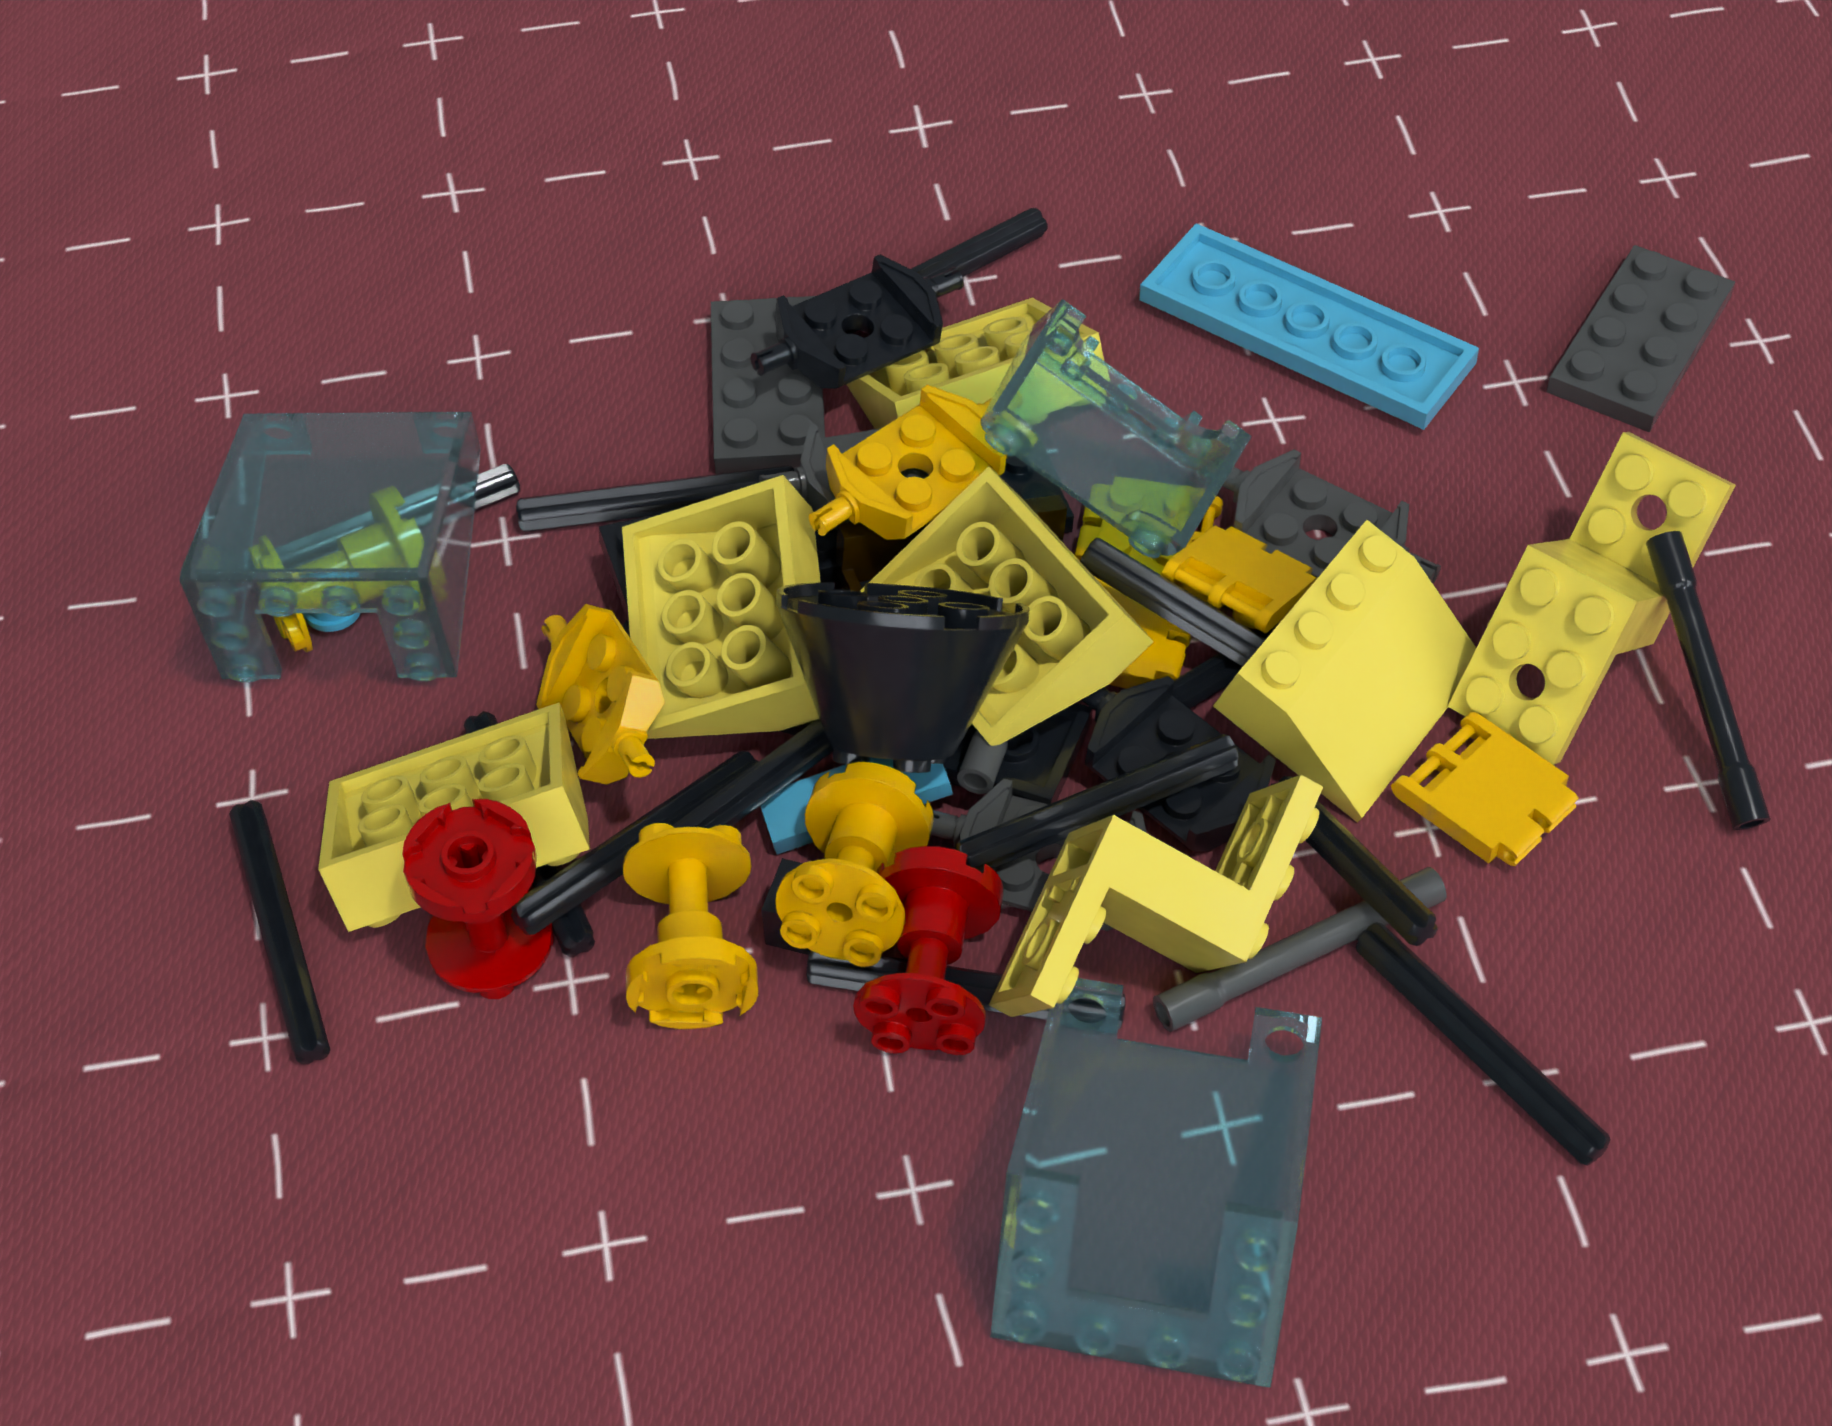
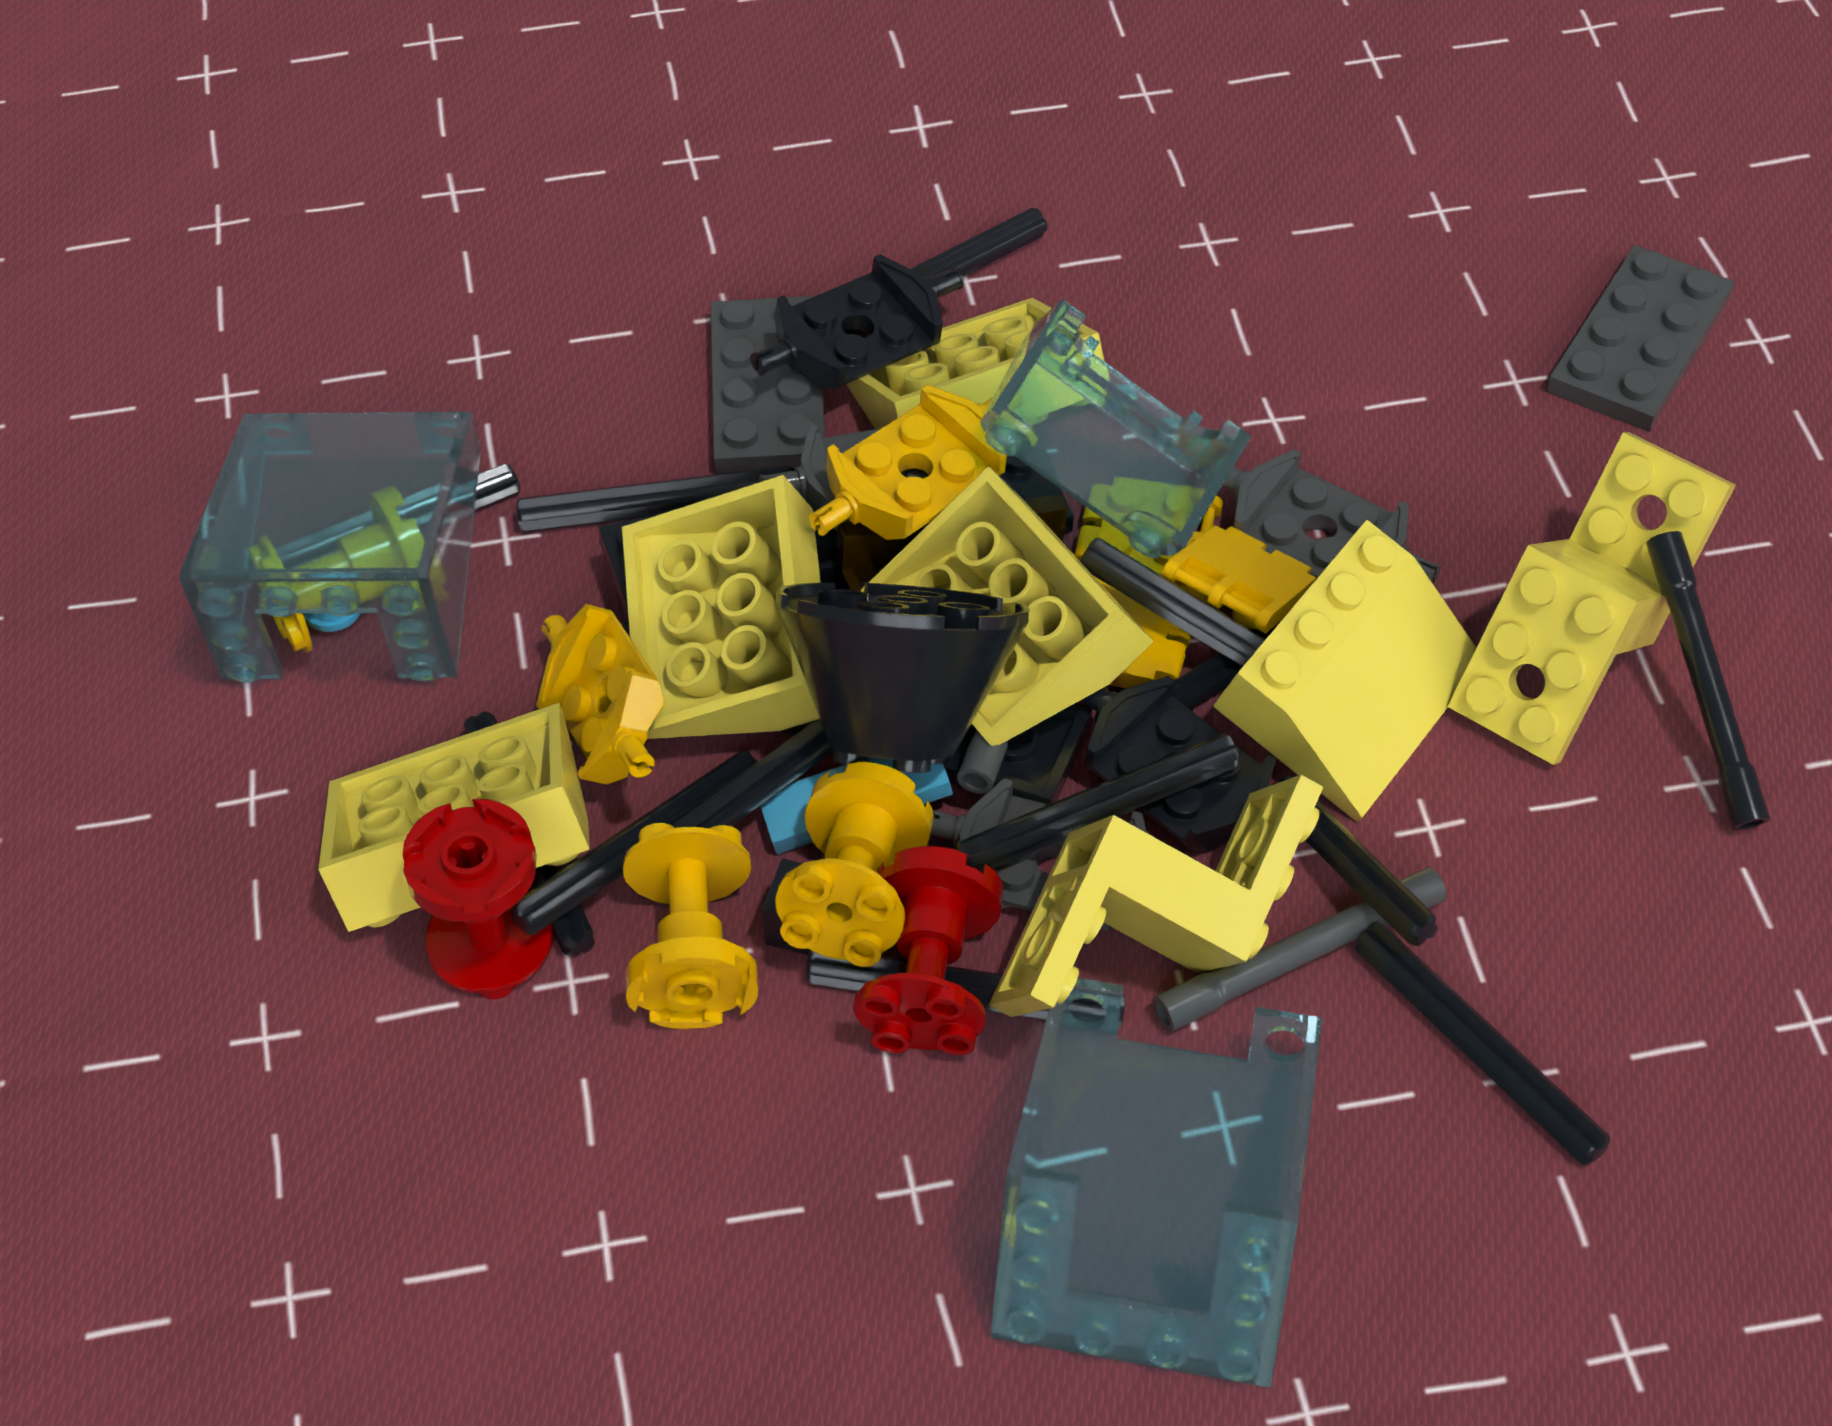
(279, 933): black axle -> none
(1310, 325): medium azure plate -> none
(1491, 795): yellow plate -> none

